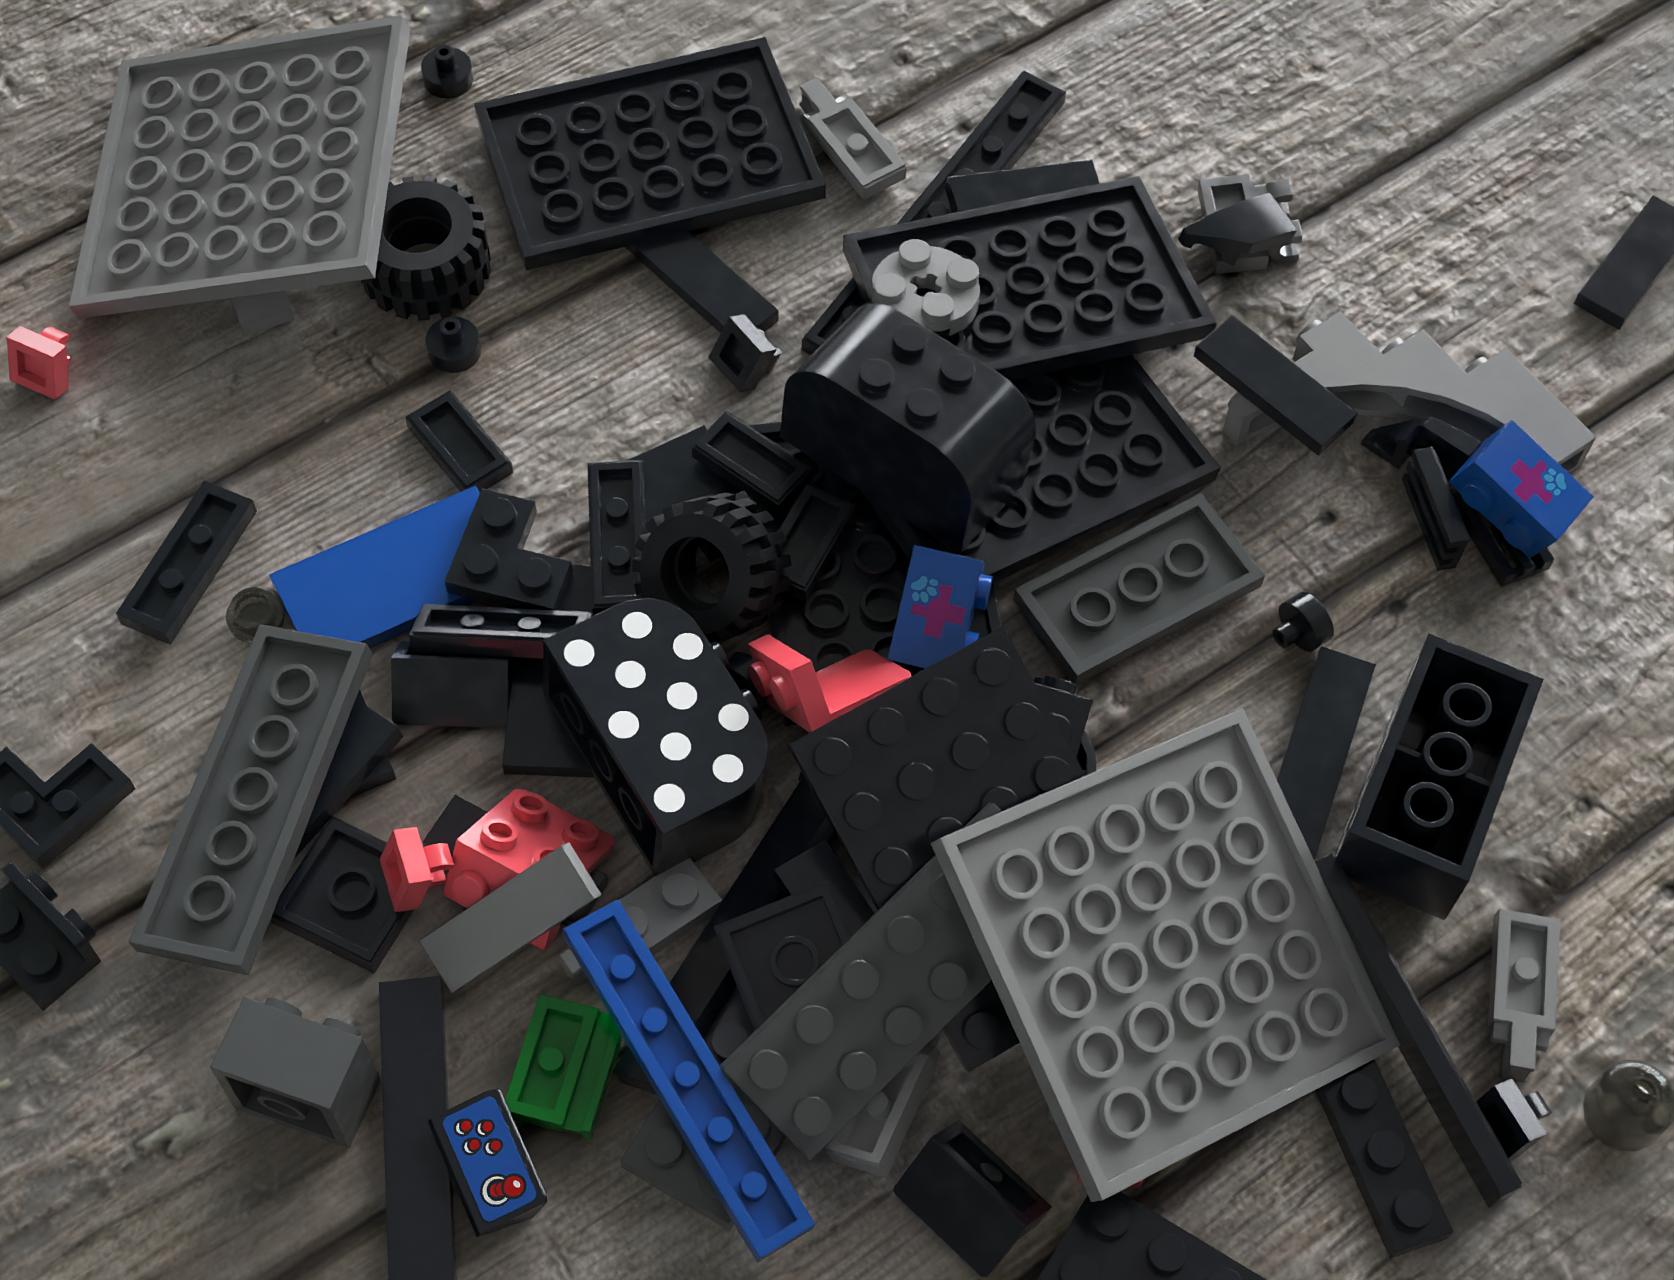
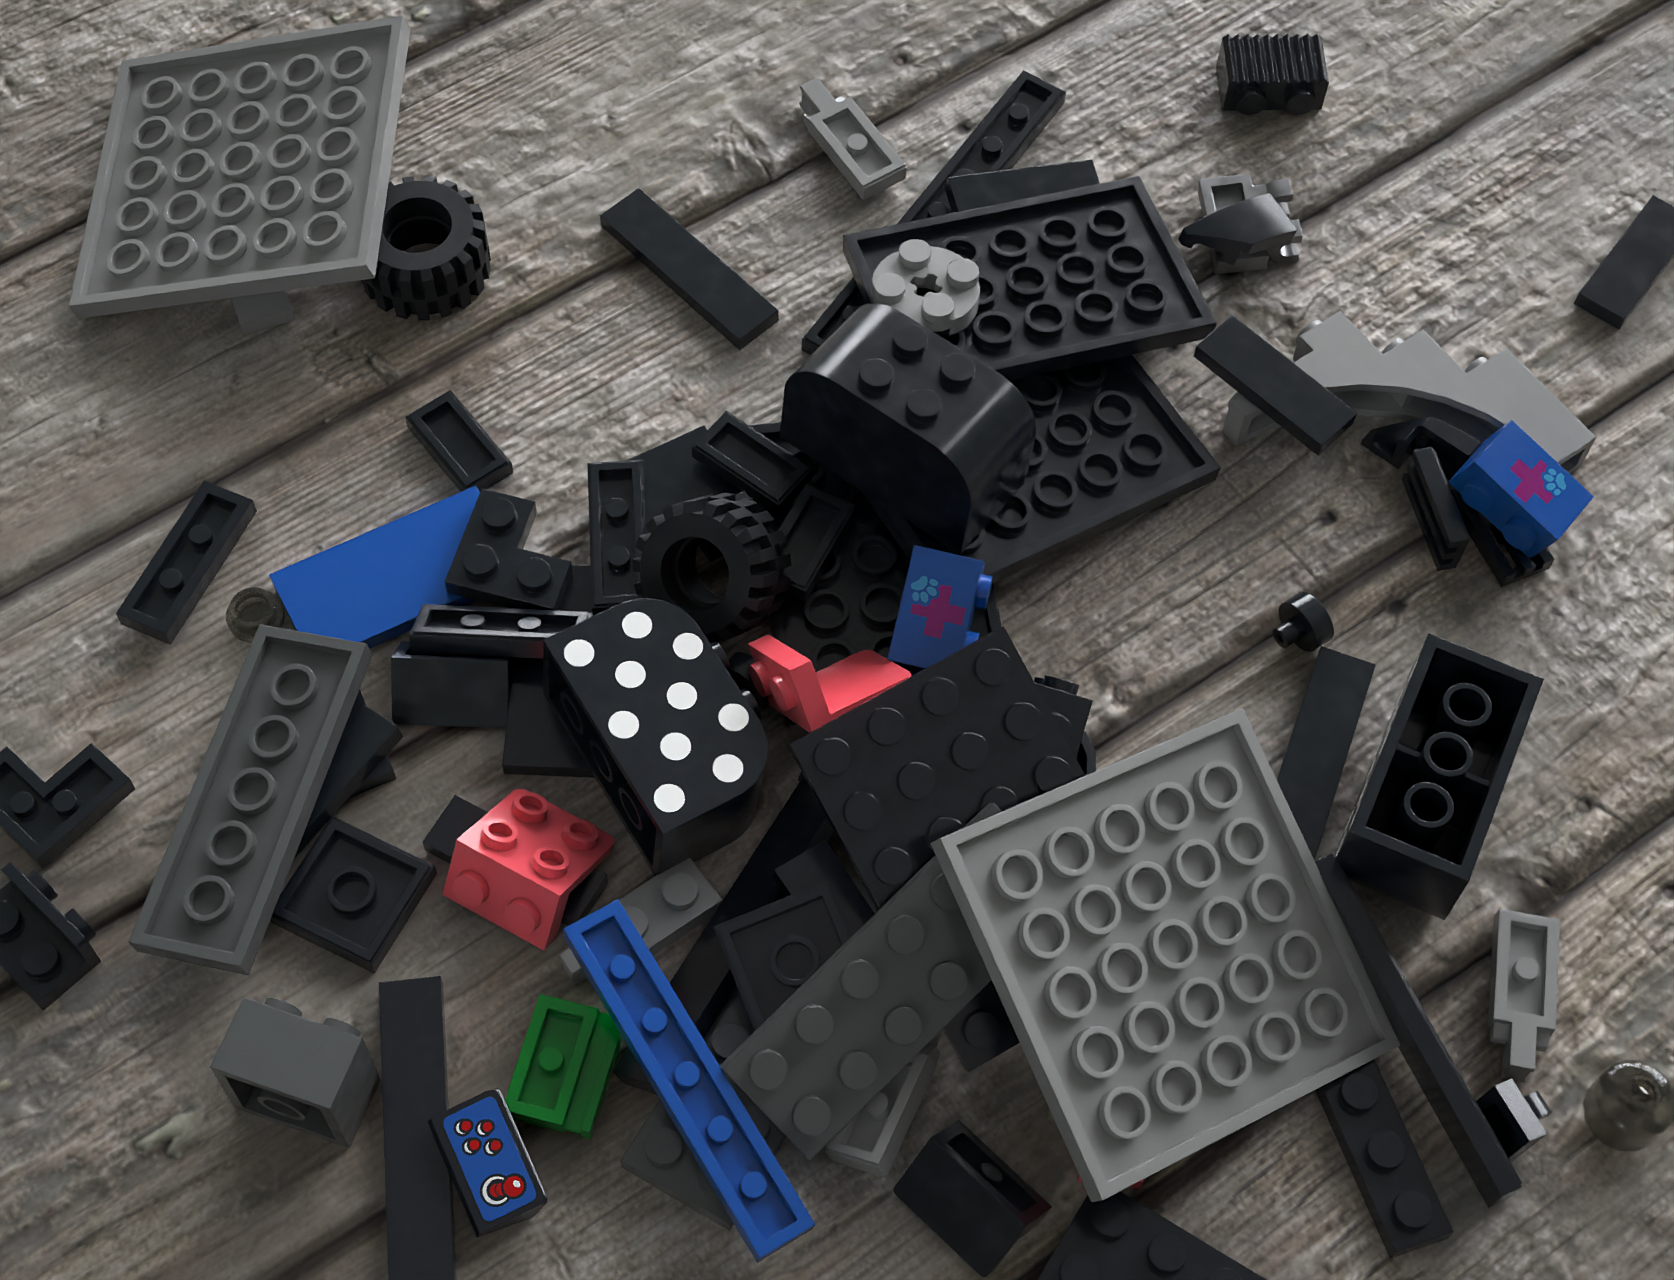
(39, 360): coral tile -> none
(411, 868): coral tile -> none
(447, 72): black tile -> none
(453, 344): black tile -> none
(510, 917): light grey tile -> none
(648, 152): black plate -> none
(743, 353): black tile -> none
(1138, 588): dark grey plate -> none
(1272, 73): none -> black brick

